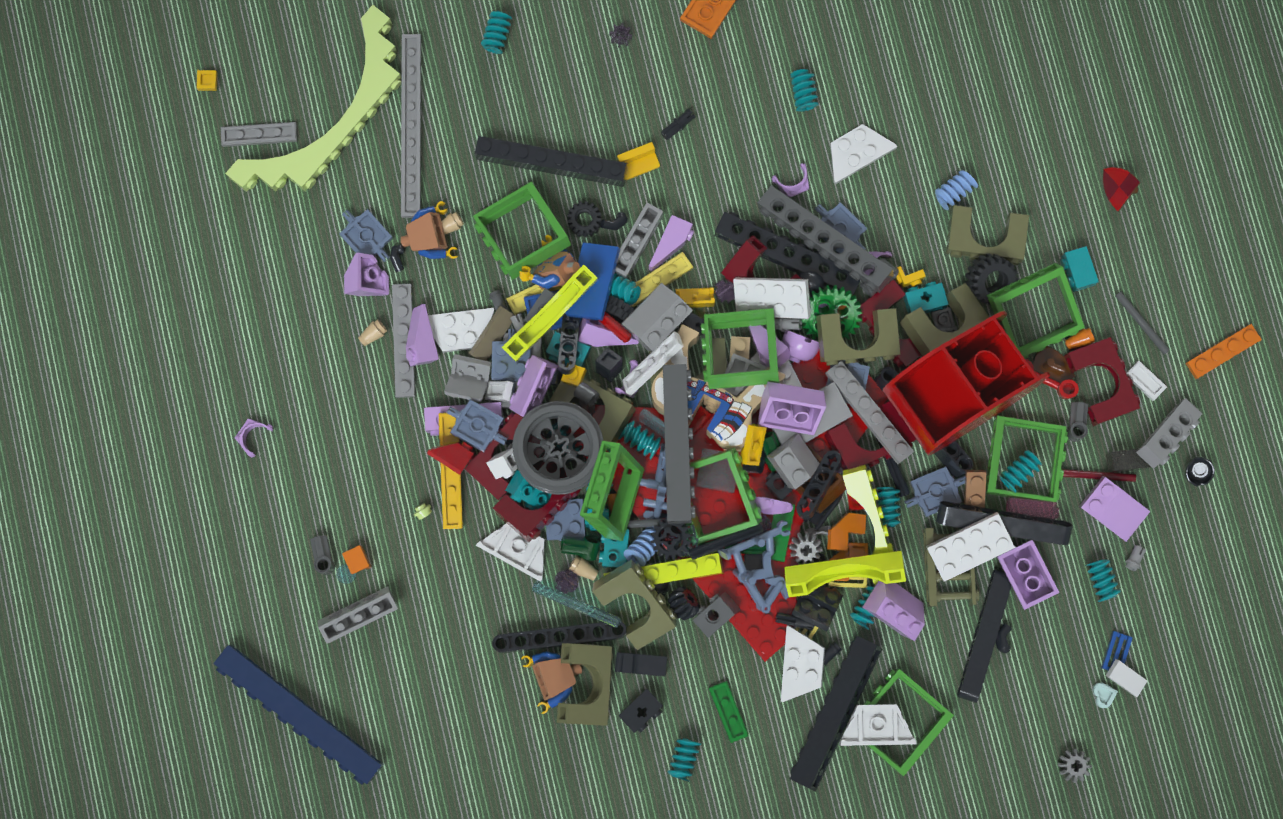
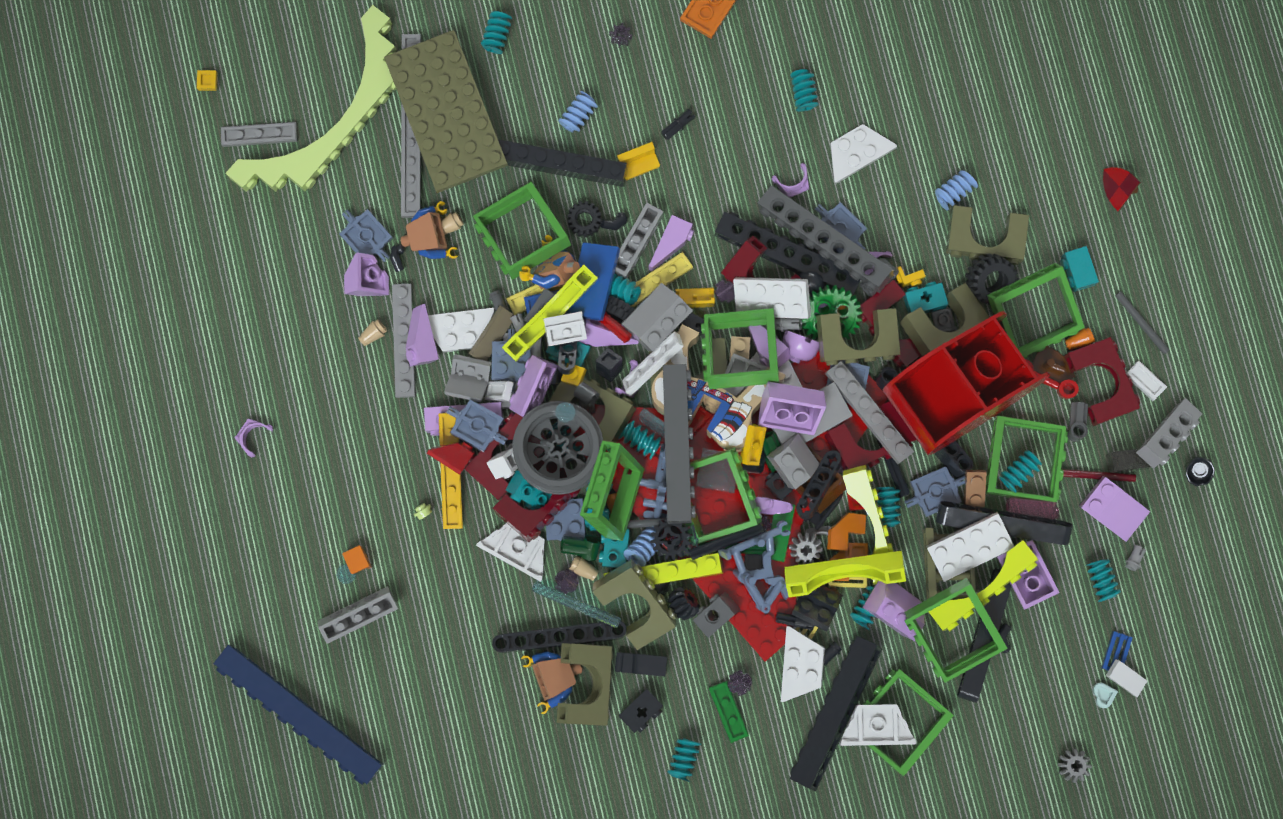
(322, 553): dark grey piece -> none
(445, 111): none -> olive plate
(564, 328): none -> white plate
(565, 412): none -> clear light blue plate
(578, 112): none -> light blue piece
(739, 683): none -> clear purple gear
(968, 661): none -> bright green window
(1016, 562): none -> neon yellow arch
(1223, 351): orange plate -> none

